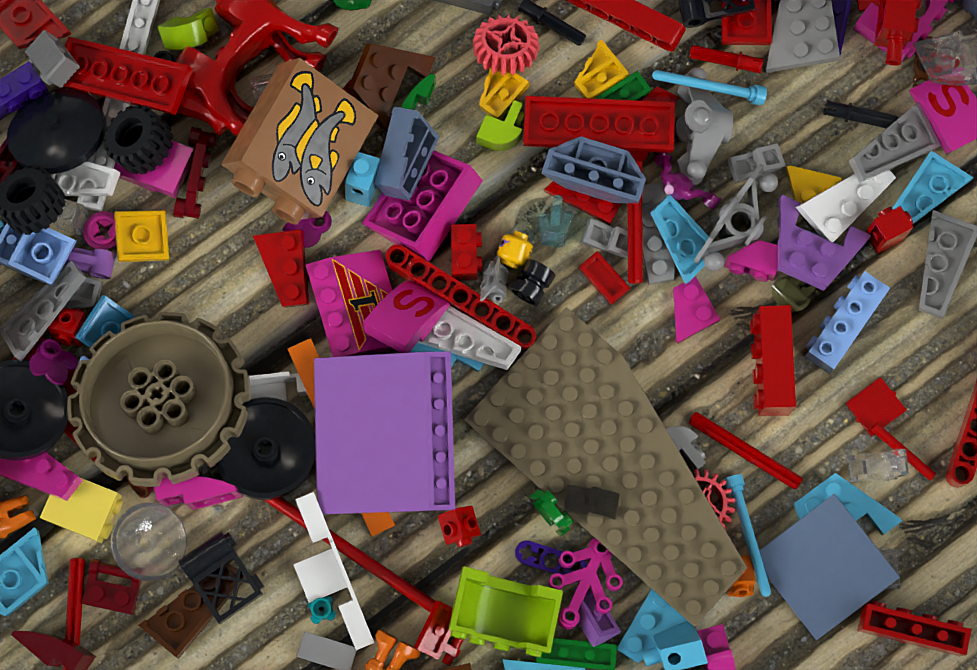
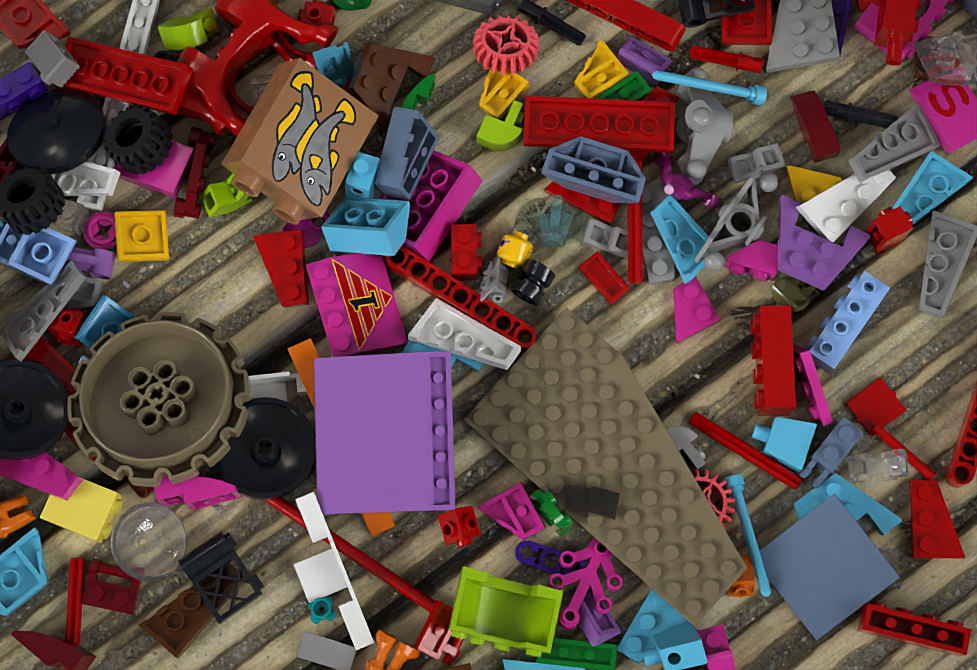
(52, 362): magenta plate -> none
(223, 198): none -> lime brick
(317, 13): none -> red brick
(335, 63): none -> medium azure plate
(367, 226): none -> medium azure slope
(405, 316): dark pink slope -> none
(515, 512): none -> dark pink wing
(640, 57): none -> medium lavender slope
(786, 441): none -> medium azure torso
(811, 385): none -> dark pink wing
(815, 126): none -> dark red slope
(832, 450): none -> sand blue hinge
(931, 524): none -> red wing

